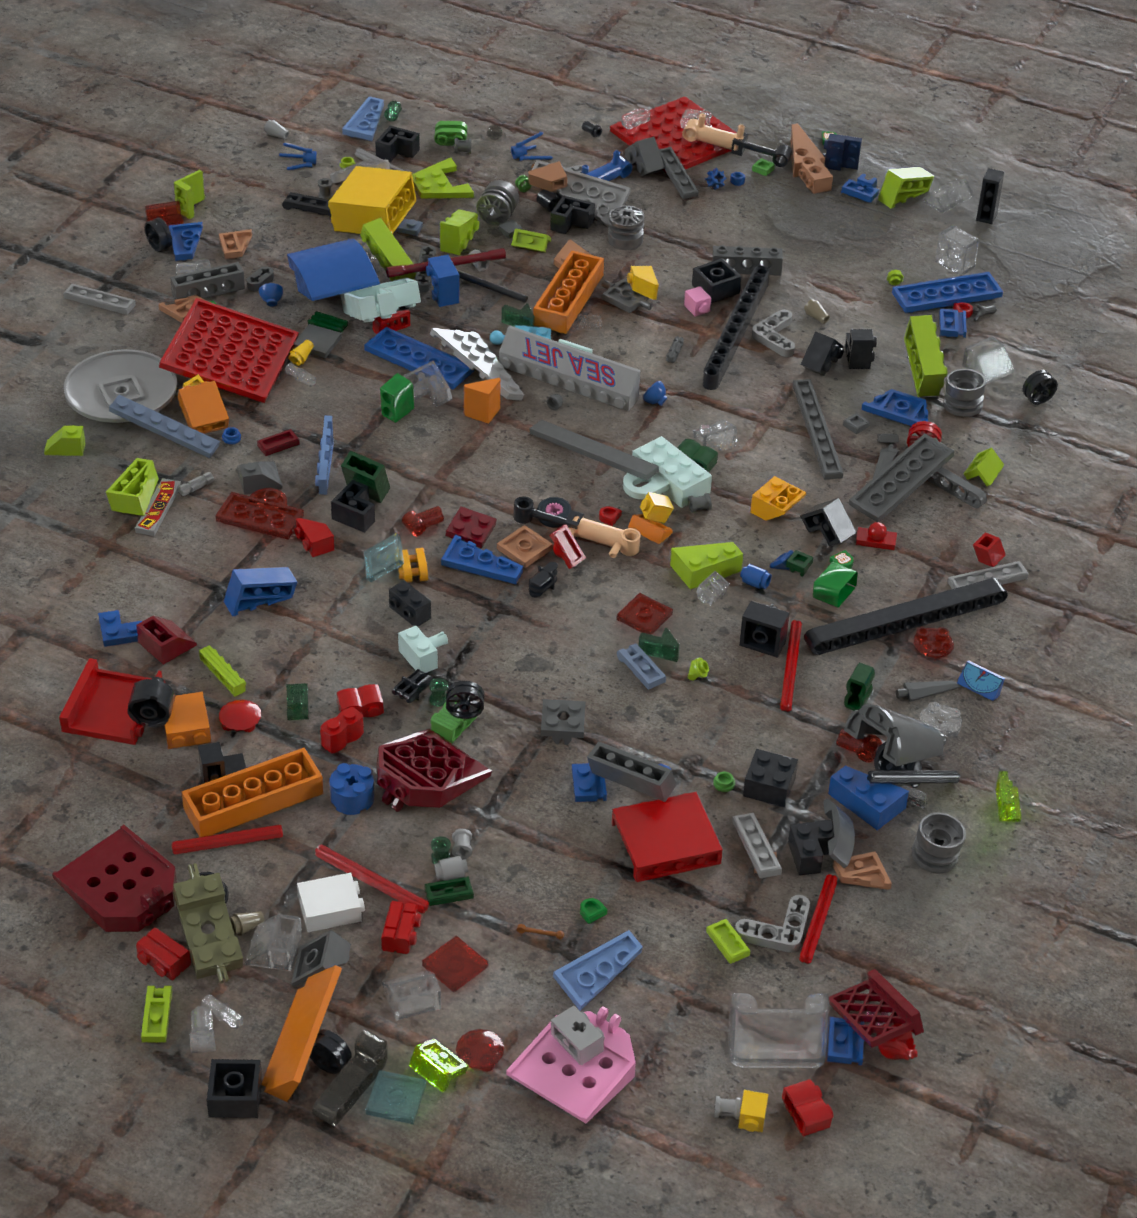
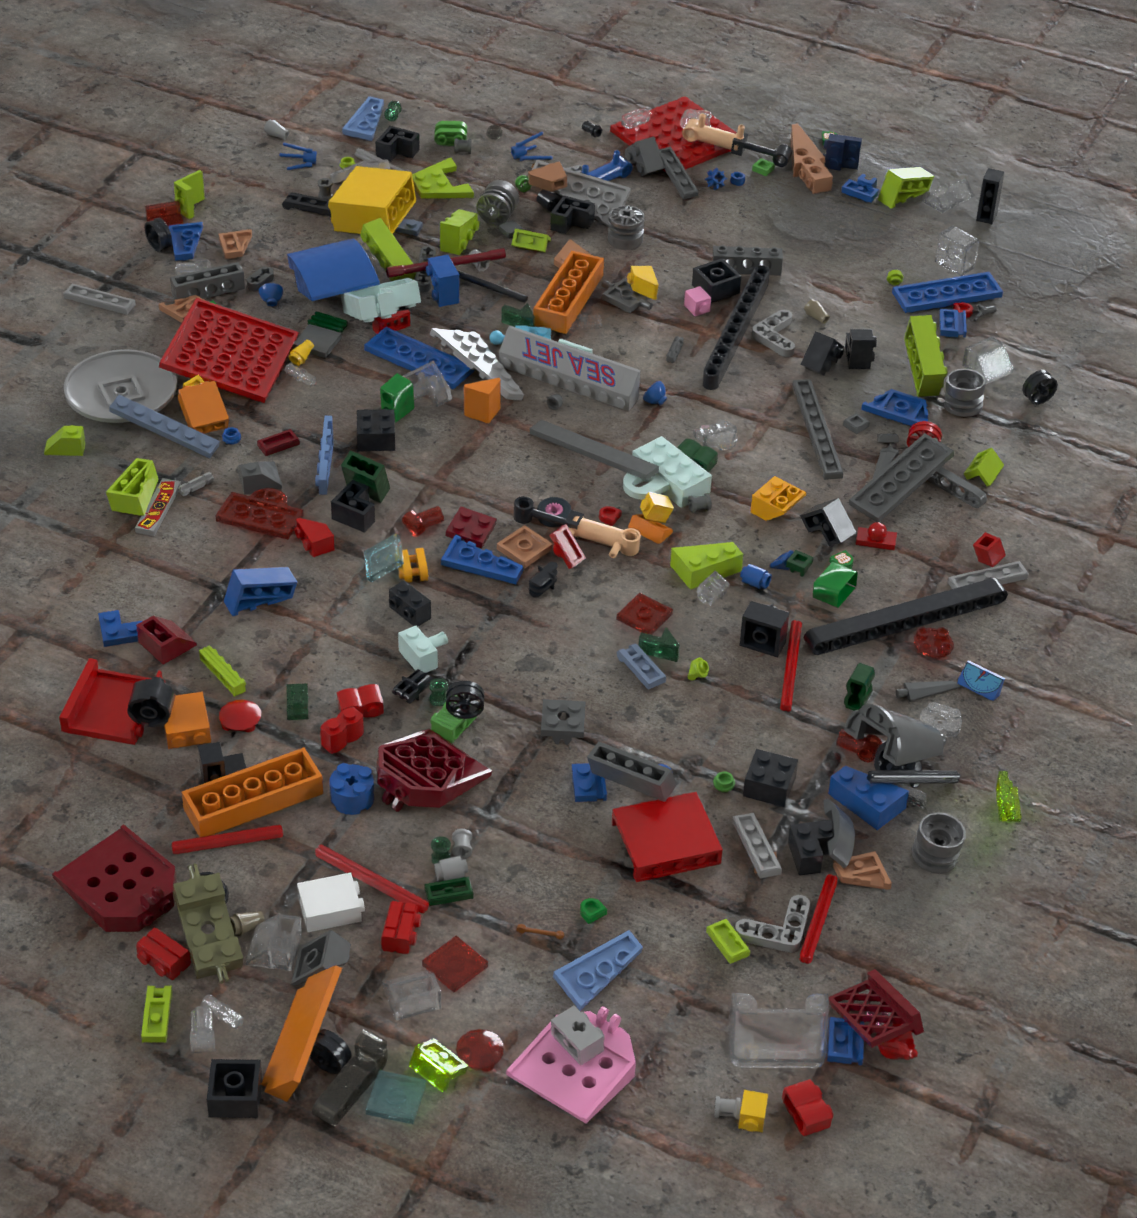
(375, 430): none -> black brick

